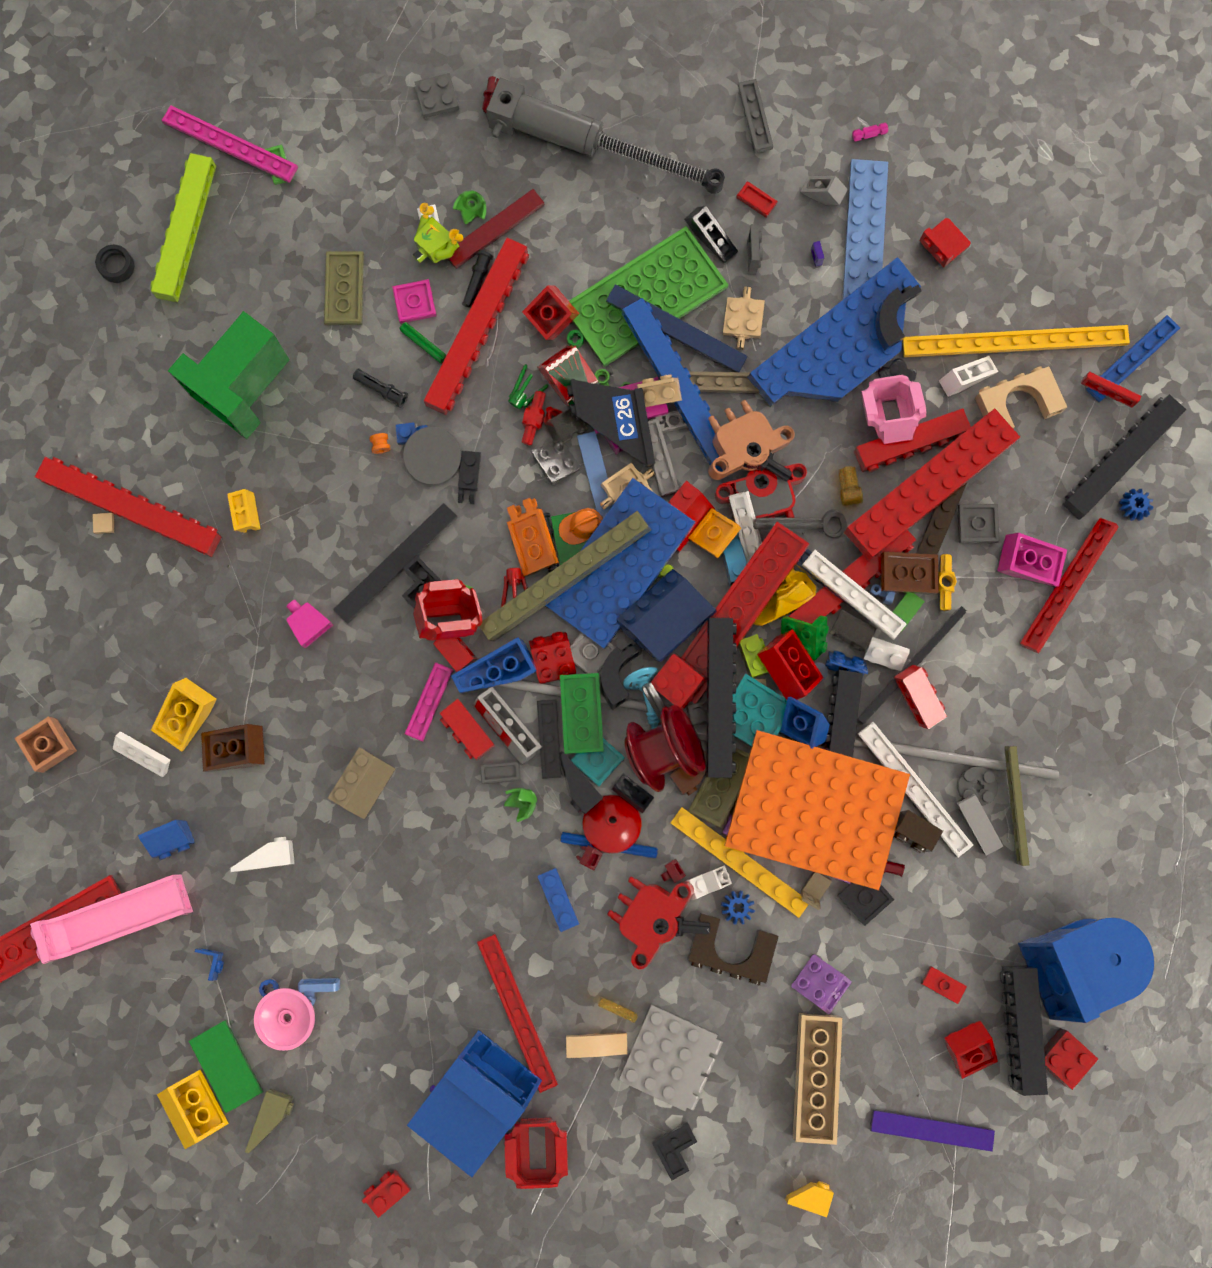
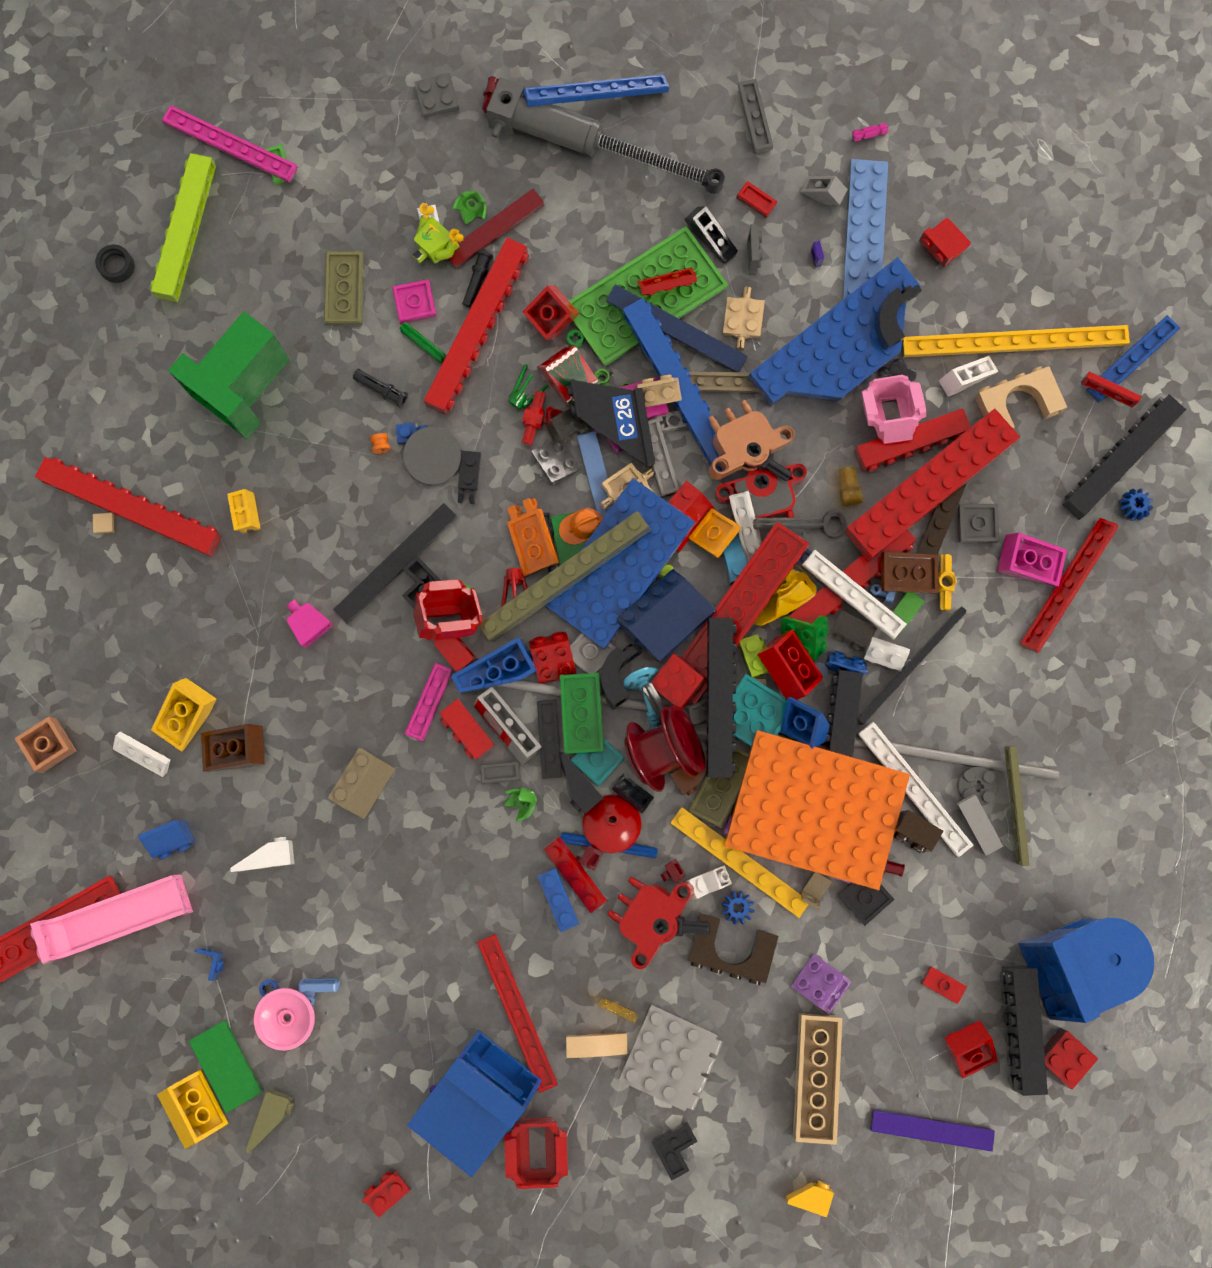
(575, 874): none -> red plate
(595, 90): none -> blue tile
(667, 281): none -> red plate
(920, 696): brick -> none

